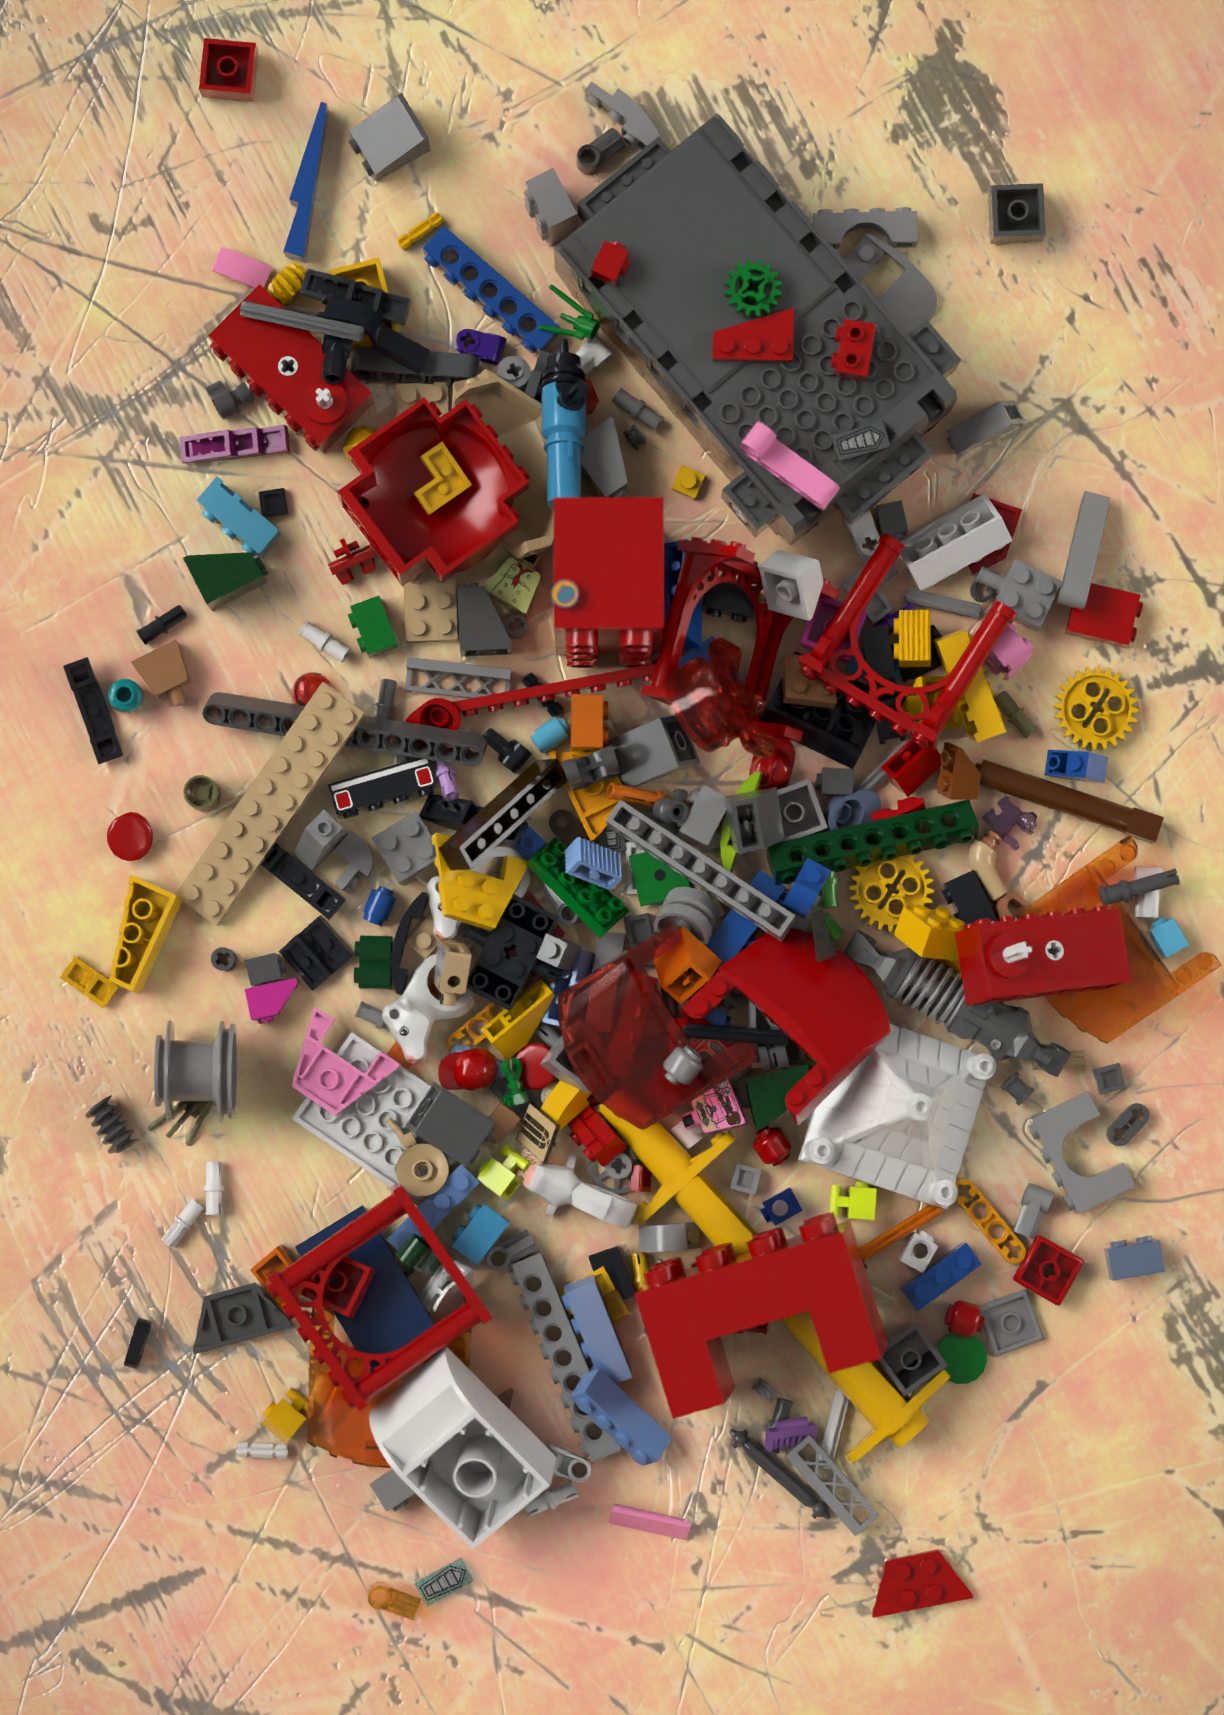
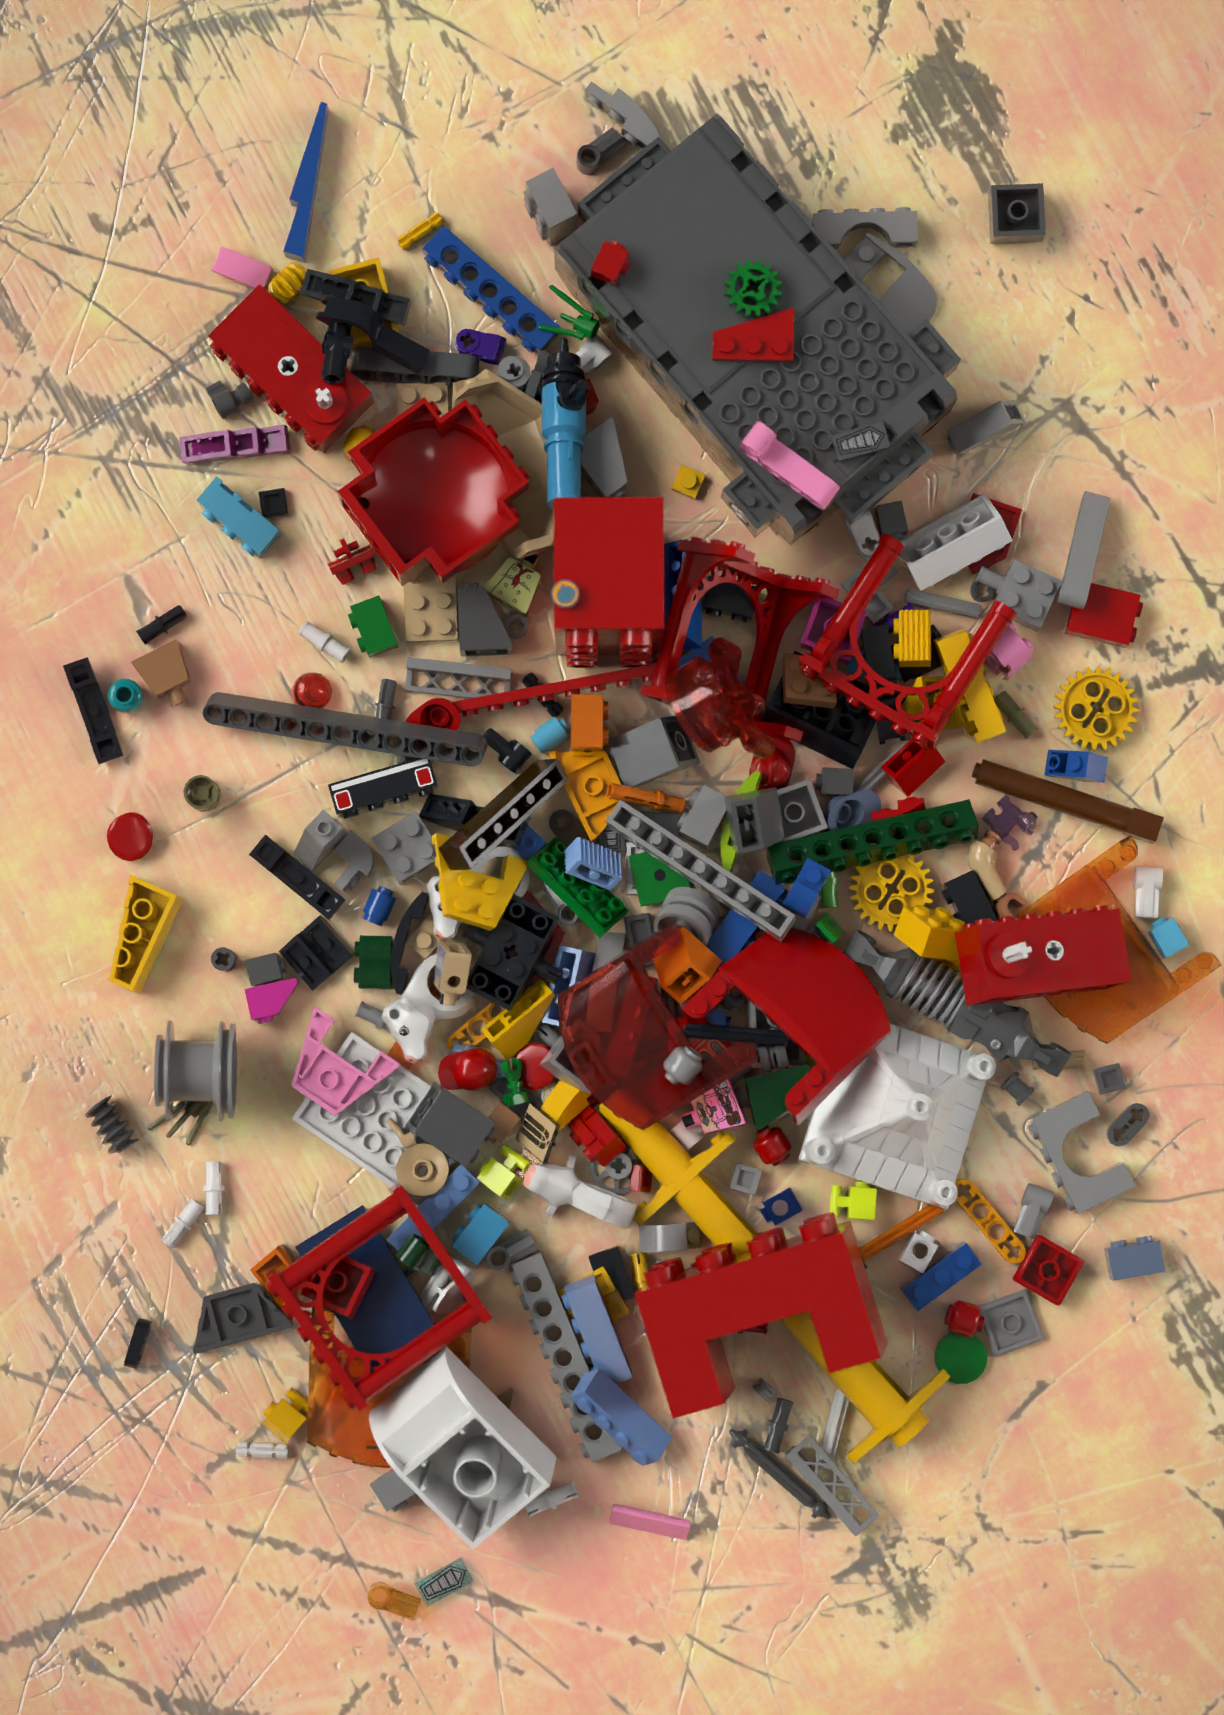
(89, 981): yellow slope -> none
(225, 576): dark green slope -> none
(228, 70): red brick -> none
(270, 803): tan plate -> none
(302, 321): dark grey axle -> none
(389, 138): slope -> none
(446, 777): lavender pin -> none
(447, 482): yellow plate -> none
(558, 952): dark grey brick -> none
(565, 1462): white piece -> none
(595, 768): dark grey piece -> none
(635, 436): dark grey bush -> none
(637, 409): light grey pin -> none
(671, 809): dark grey piece -> none
(789, 1429): medium lavender piece -> none
(791, 583): white slope -> none
(823, 940): clear smoke slope -> none
(854, 349): red brick -> none
(911, 1359): flat silver slope -> none
(917, 1583): red wing -> none
(958, 775): dark orange slope -> none
(1126, 890): dark grey pin -> none

